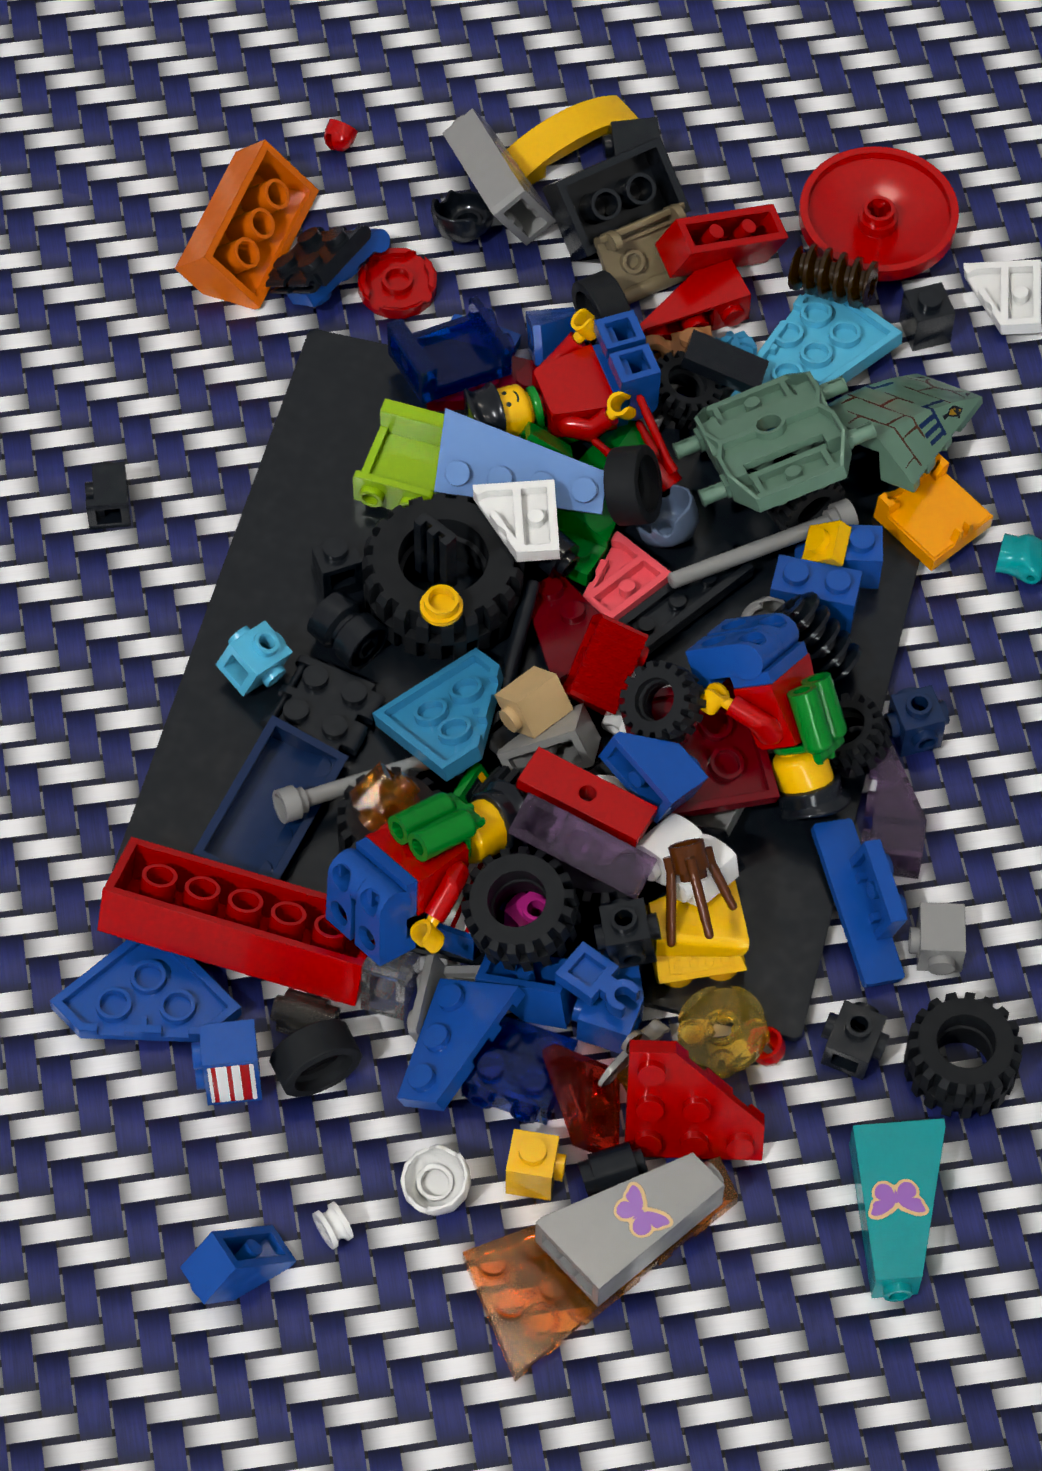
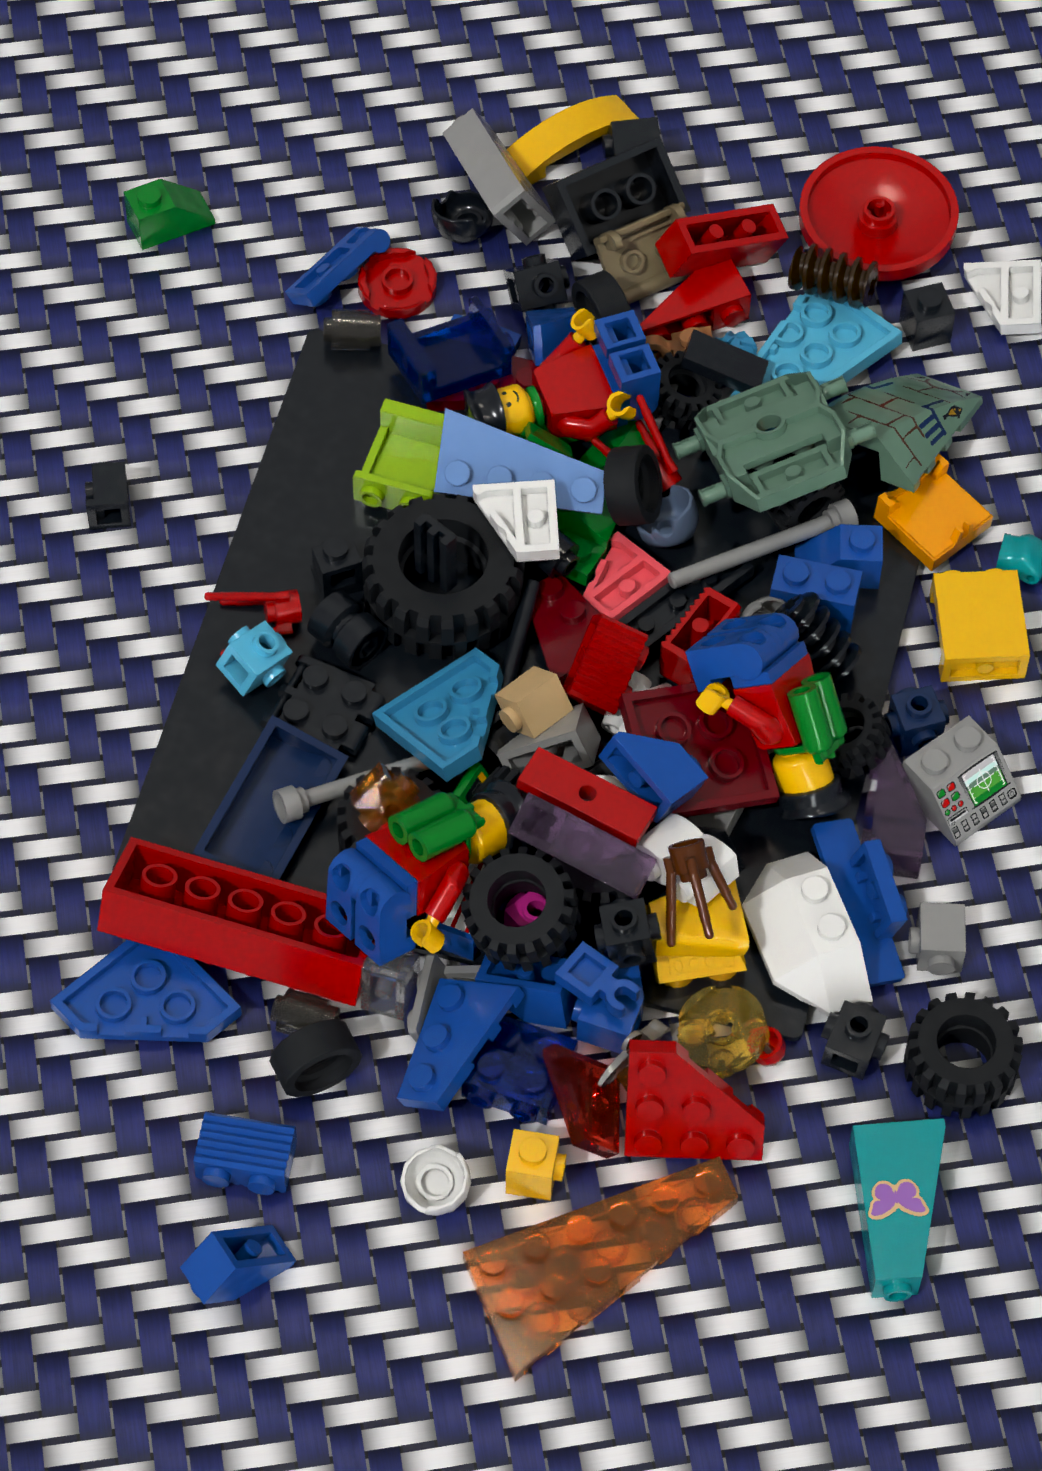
(165, 212): none -> green slope
(227, 1062): blue brick -> none
(245, 1153): none -> blue brick
(247, 226): orange slope -> none
(279, 607): none -> red plant
(316, 259): black plate -> none
(333, 1225): white bush -> none
(339, 135): red hinge -> none
(352, 330): none -> clear smoke brick
(441, 605): yellow plate -> none
(524, 283): none -> black brick
(611, 1167): black brick -> none
(628, 1226): light grey slope -> none
(642, 692): black tyre -> none
(702, 617): none -> red brick
(806, 934): none -> white wedge
(827, 543): yellow plate -> none
(961, 780): none -> light grey slope
(980, 625): none -> yellow panel

